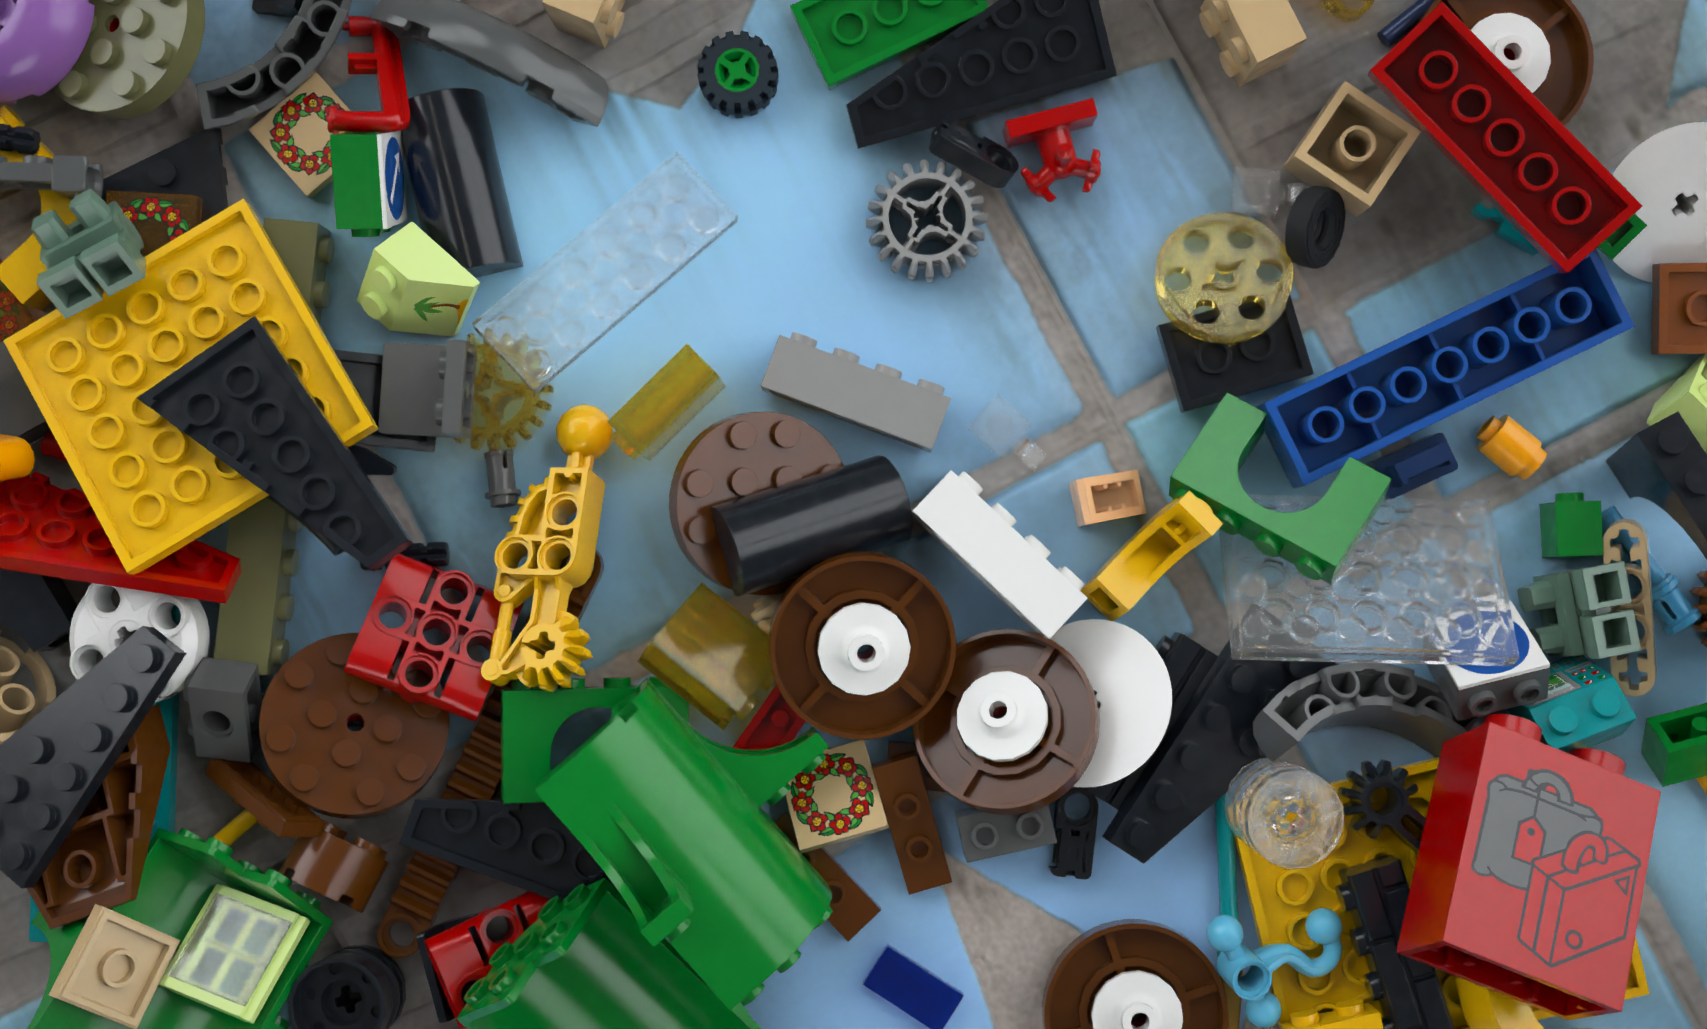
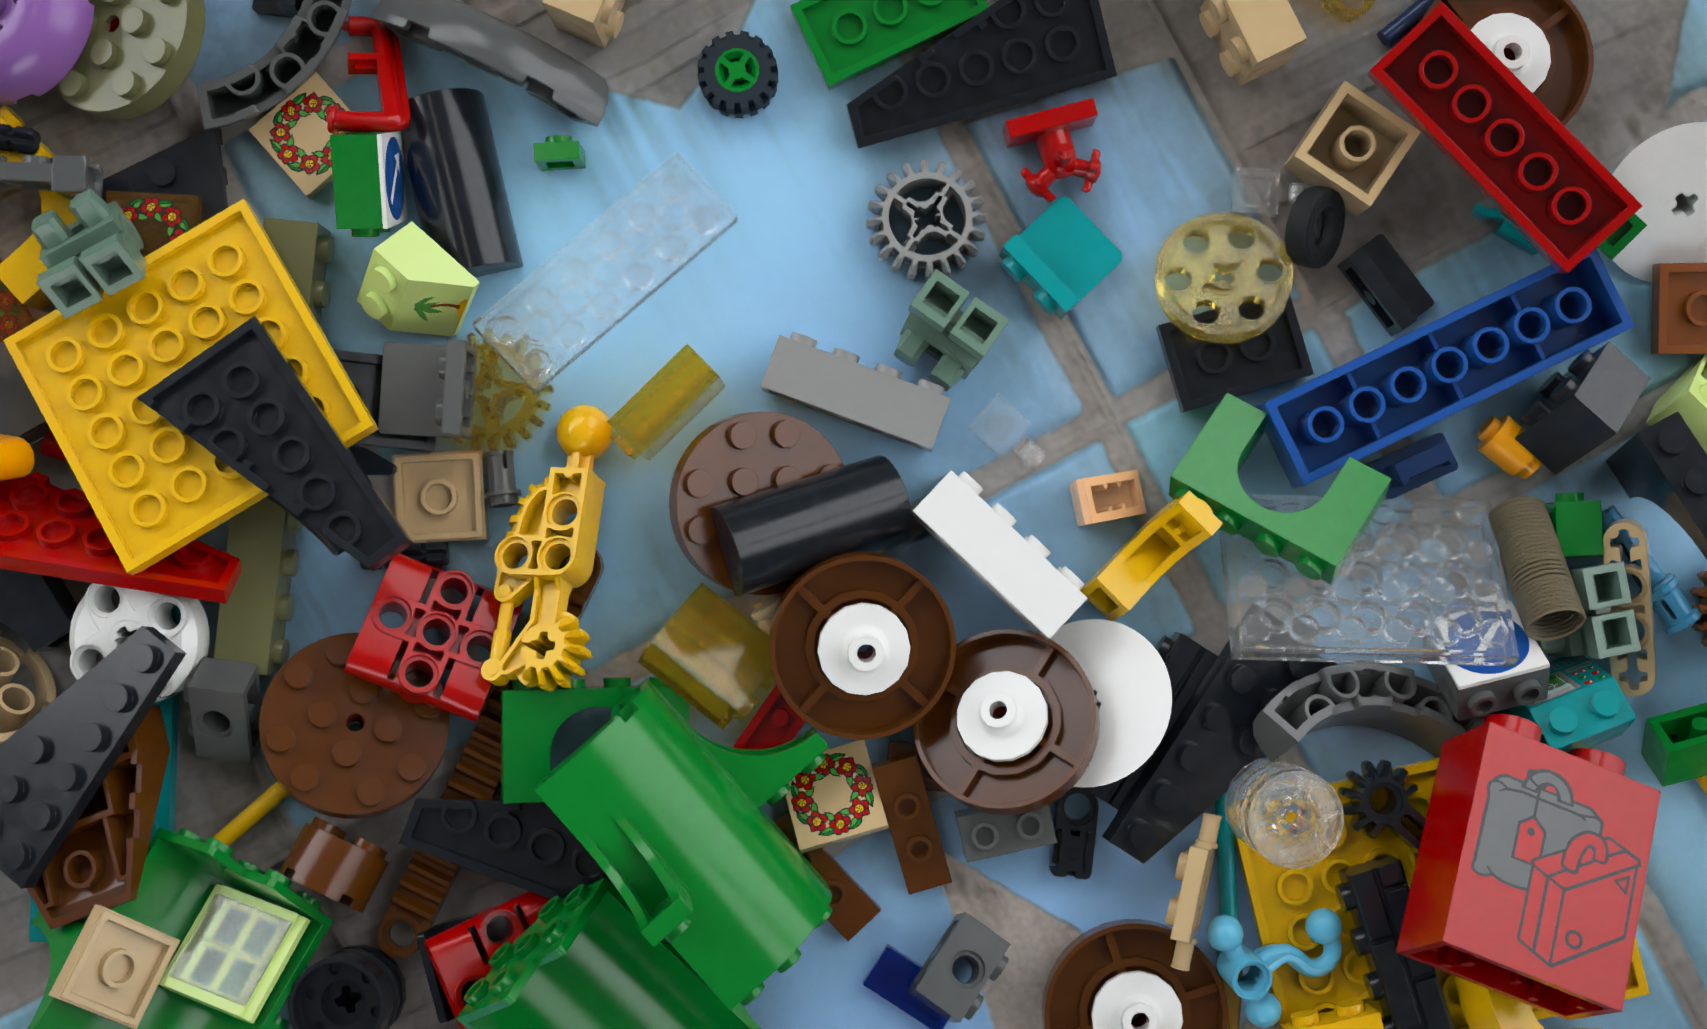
(264, 798): reddish brown plate -> none
(441, 496): none -> tan tile
(559, 153): none -> green plate
(935, 980): none -> dark grey brick
(946, 332): none -> sand green hips
(973, 155): black piece -> none
(1060, 257): none -> teal bracket
(1187, 908): none -> tan plate
(1386, 284): none -> black panel
(1537, 565): none -> dark tan piece
(1581, 407): none -> black brick

